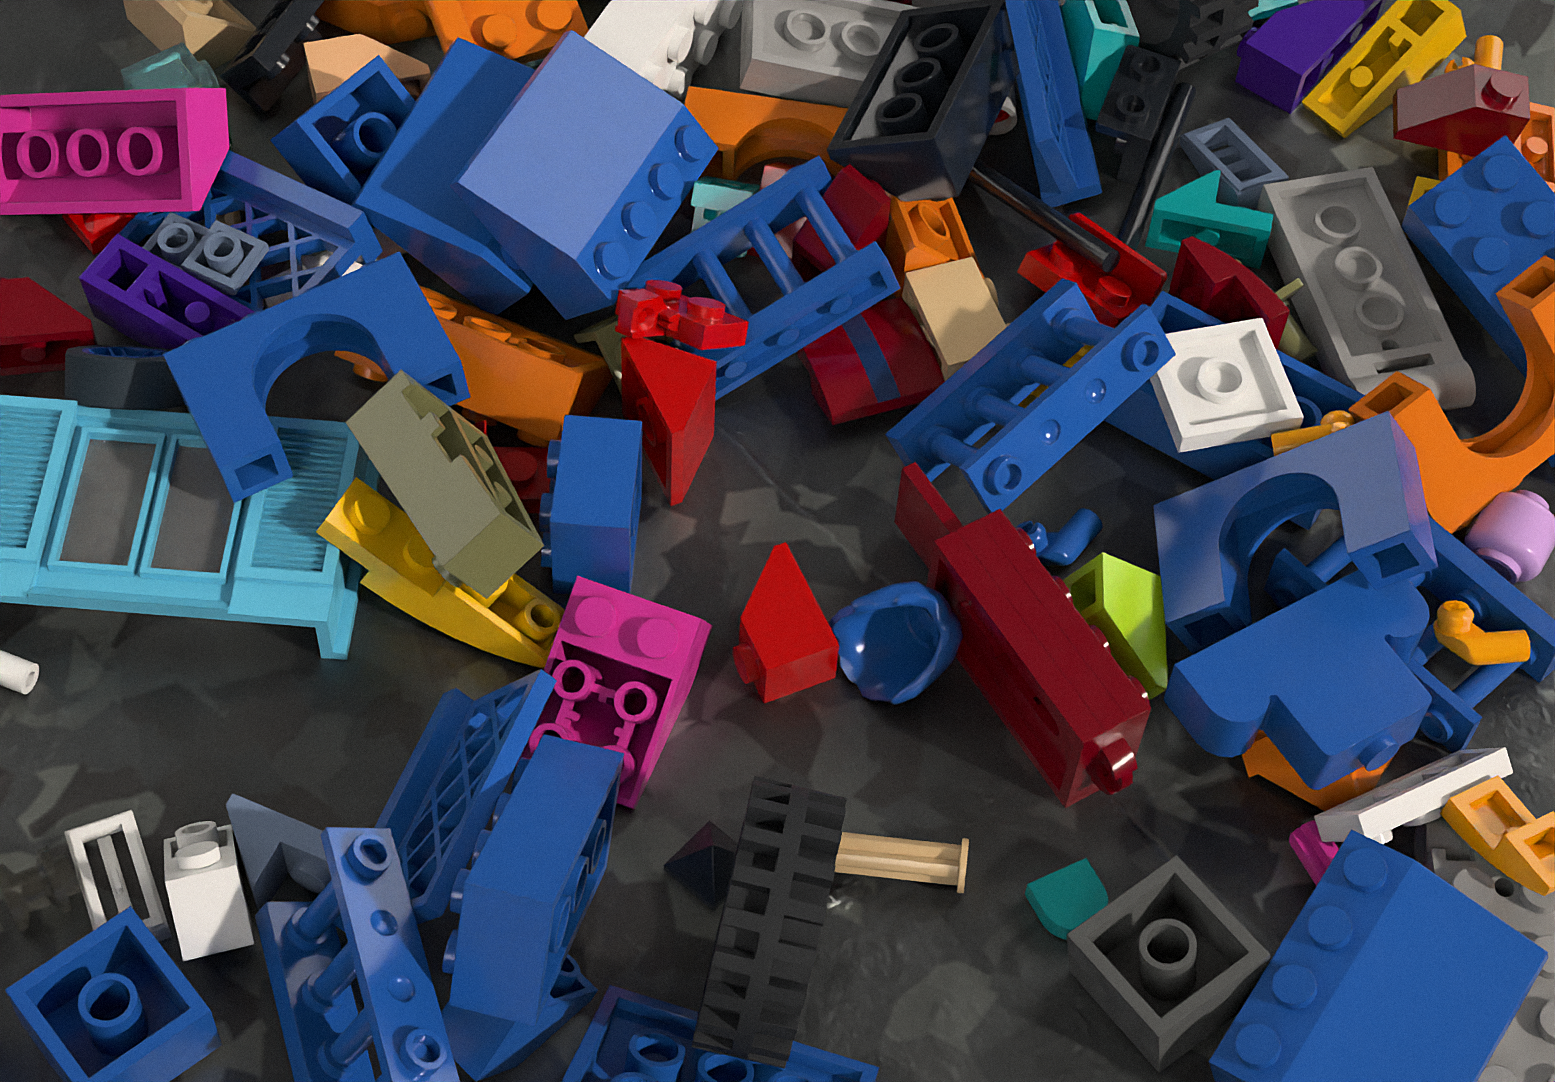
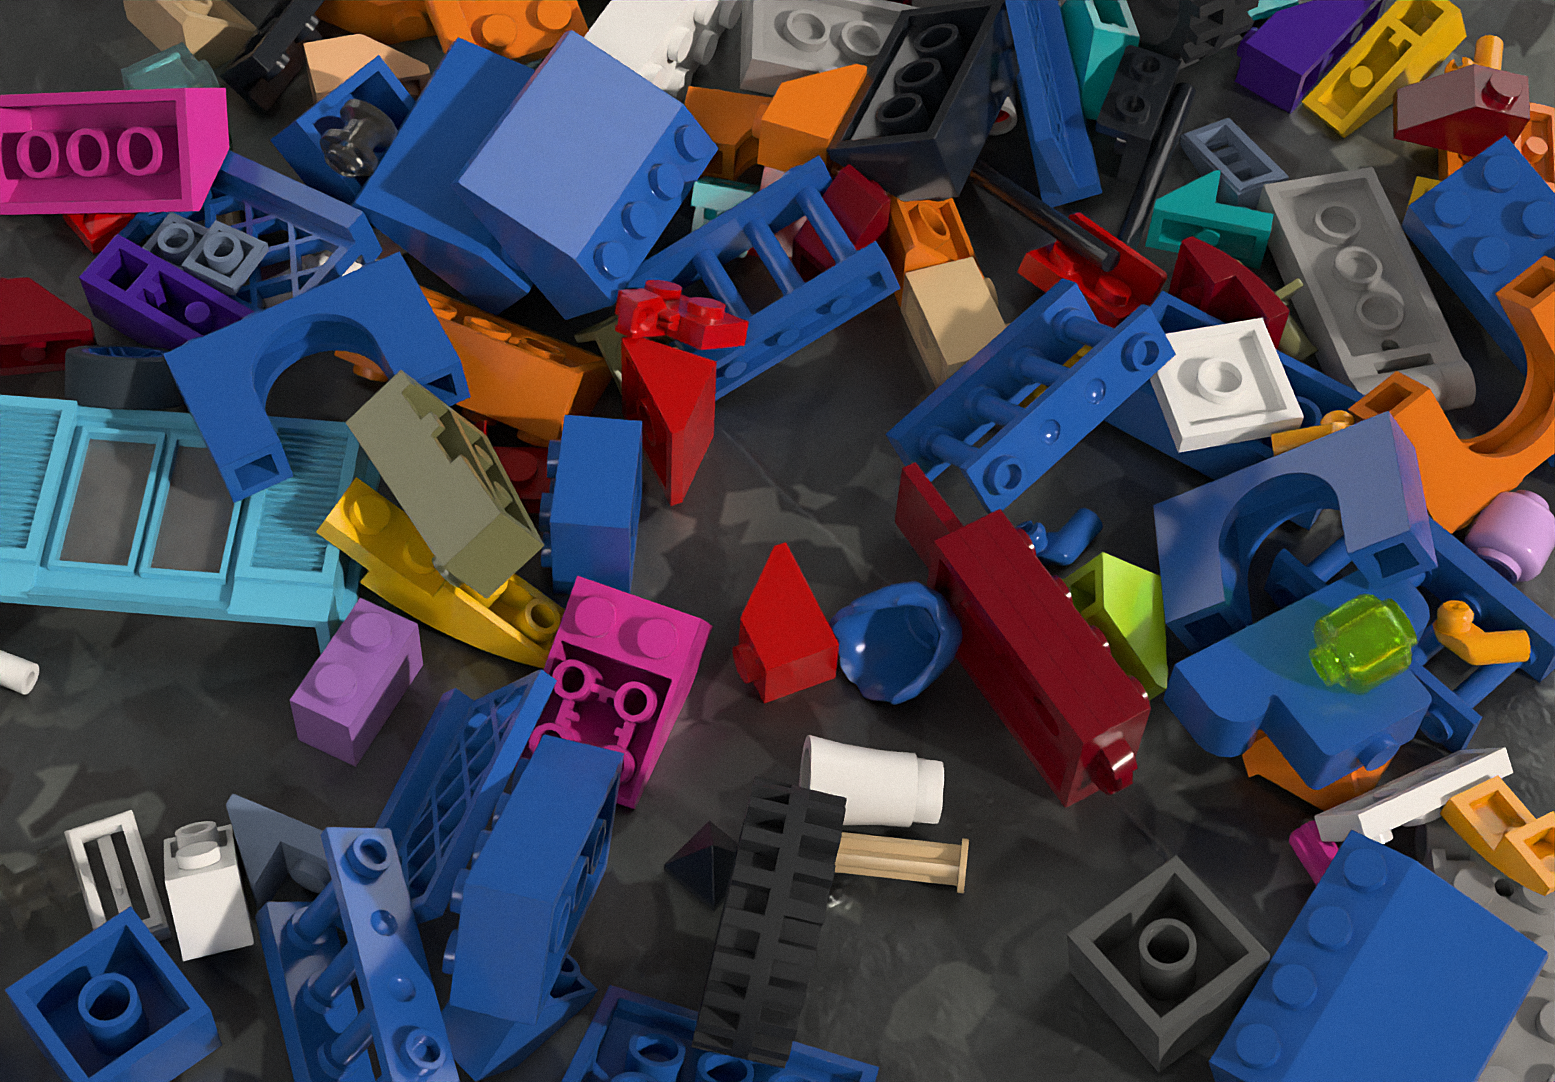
(351, 149): none -> clear smoke wheel
(357, 682): none -> medium lavender brick
(805, 117): none -> orange slope
(872, 363): dark red slope -> none
(878, 784): none -> white plant
(1067, 897): teal tile -> none
(1362, 644): none -> clear neon green head

